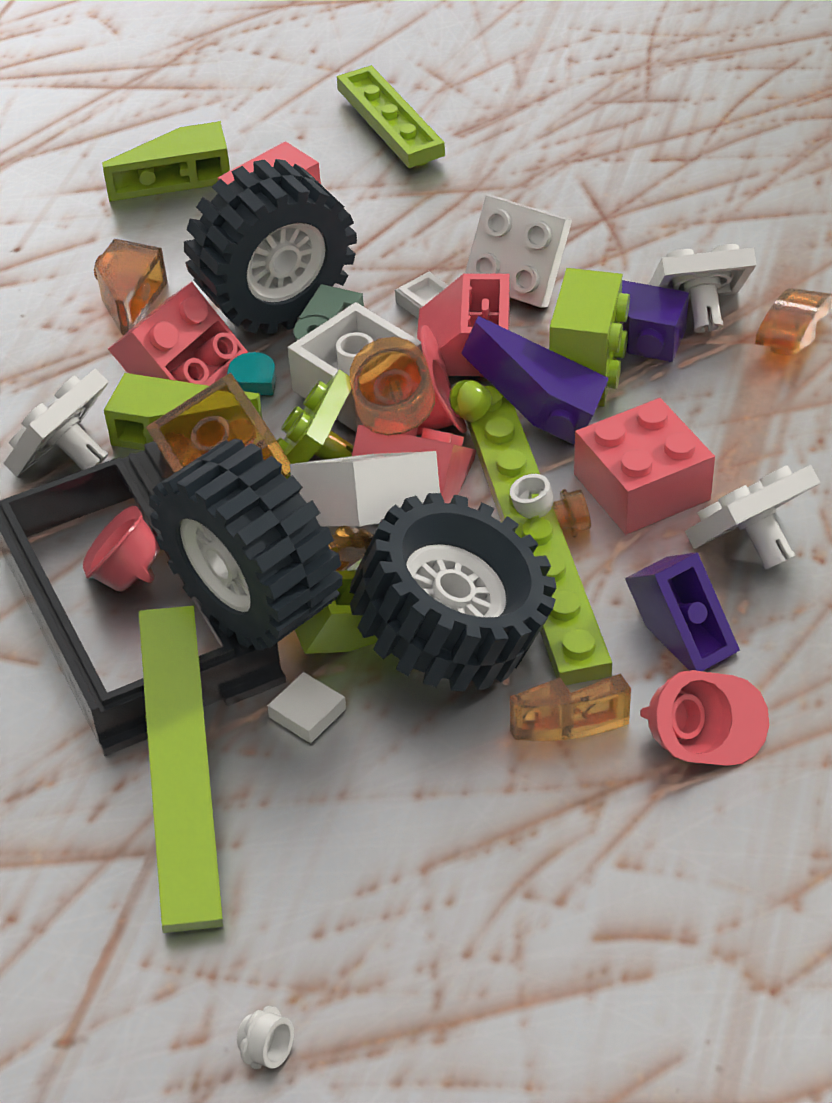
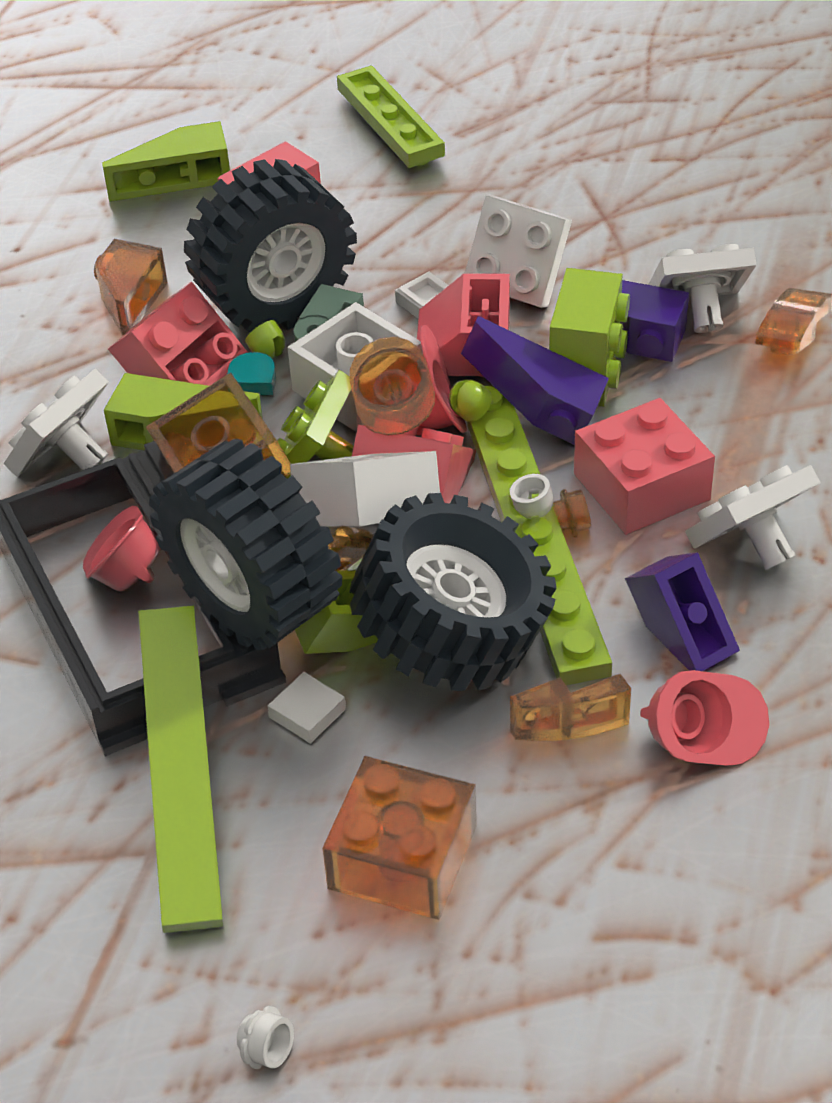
(266, 339): none -> lime hinge
(400, 837): none -> clear orange brick

